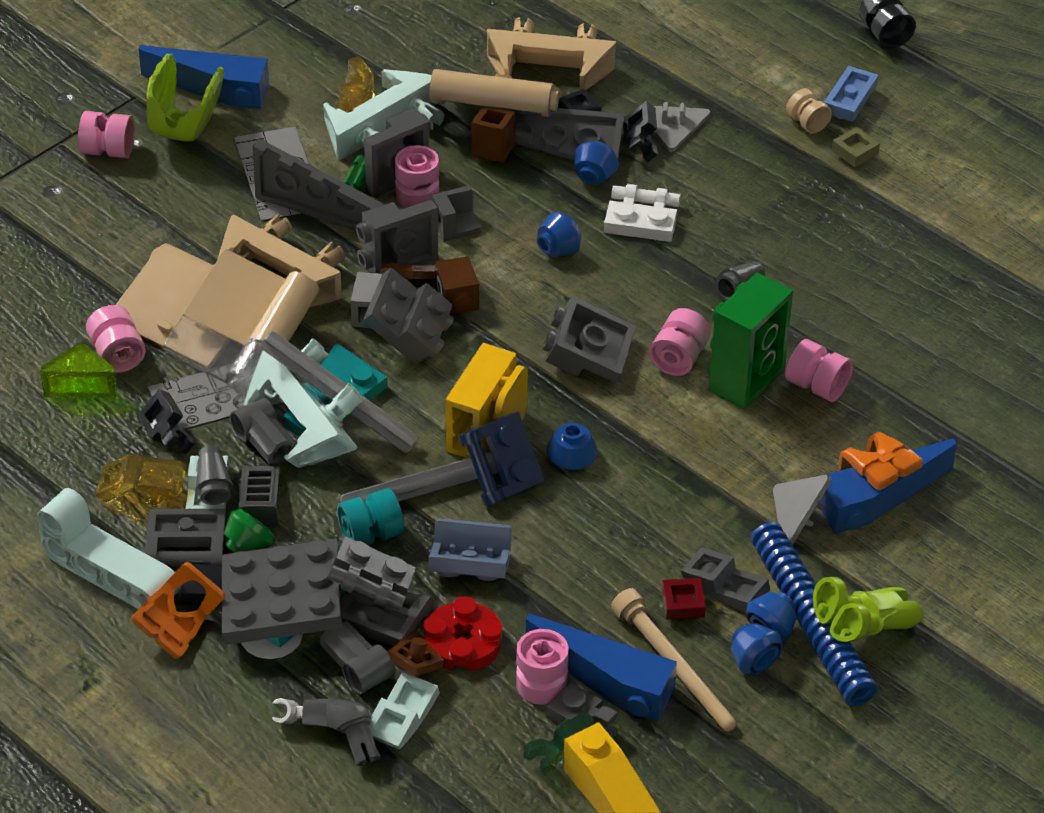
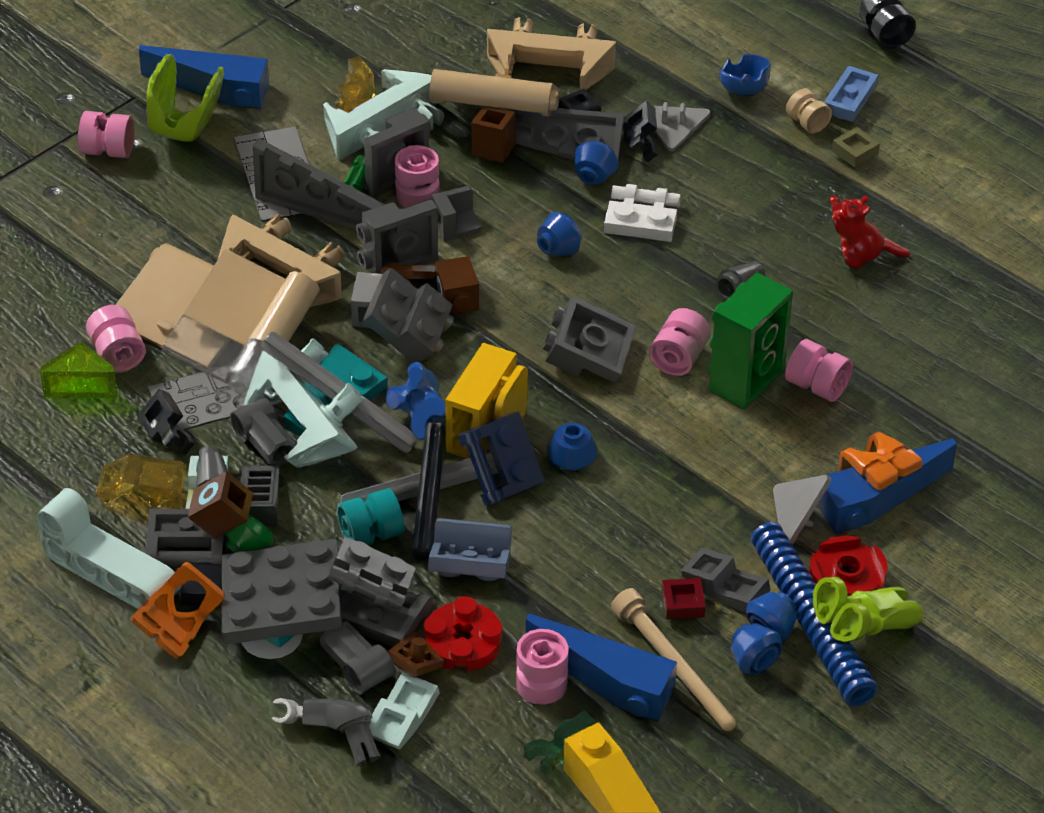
(220, 505): none -> reddish brown brick
(419, 399): none -> blue animal
(428, 489): none -> black axle
(574, 700): dark grey plate -> none
(747, 76): none -> blue hair
(848, 551): none -> red plate
(860, 237): none -> red animal

